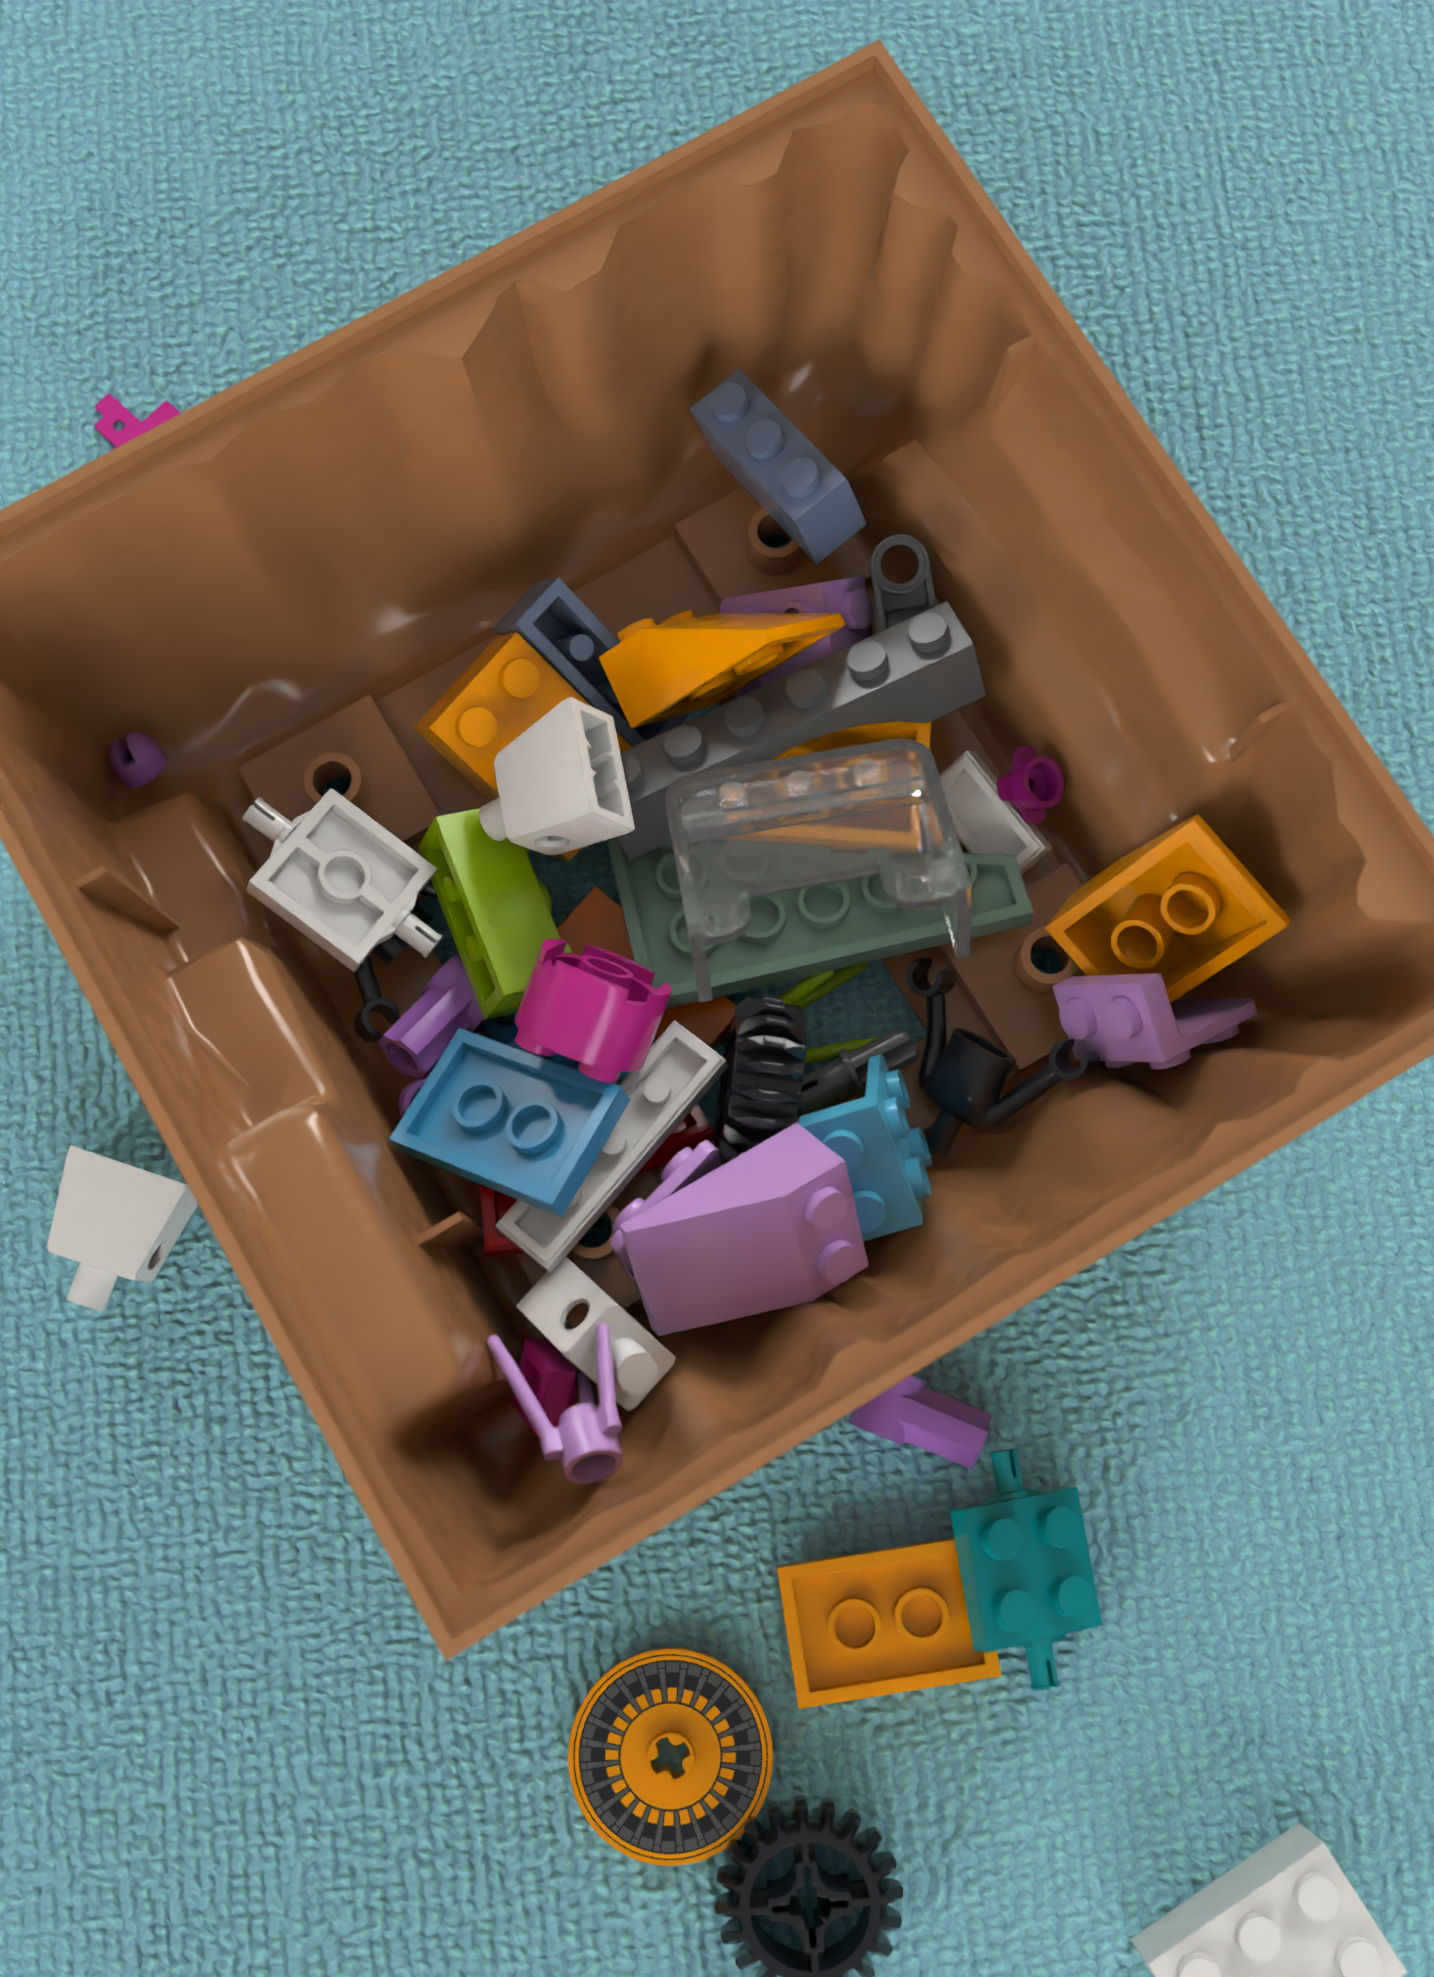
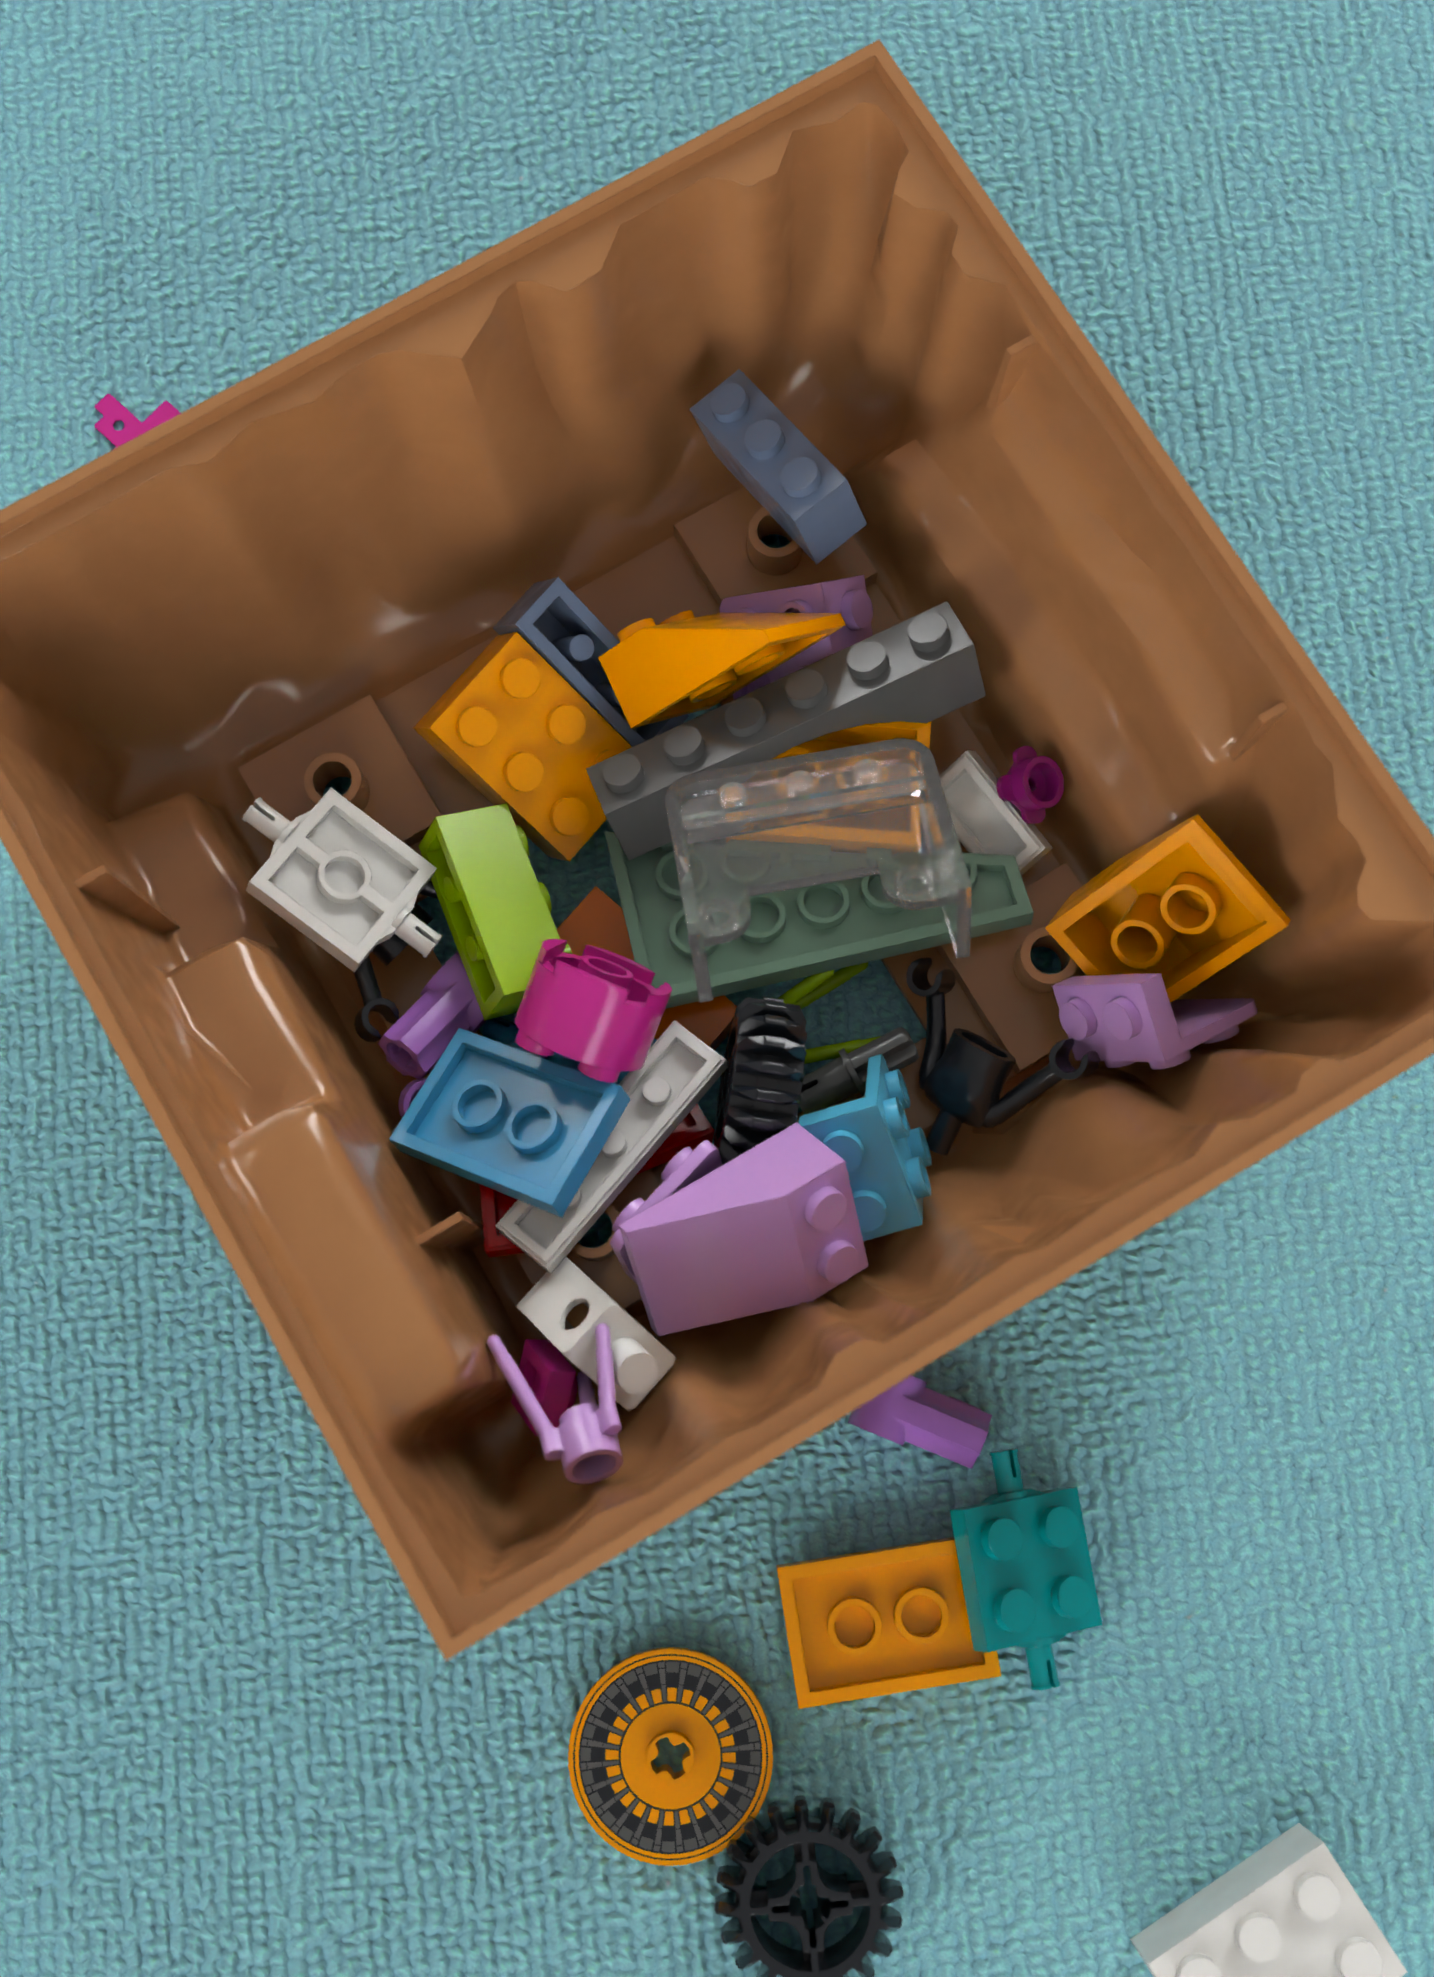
(115, 1223): white torso -> none
(137, 760): medium lavender hinge -> none
(560, 783): white torso -> none
(901, 601): dark grey piece -> none

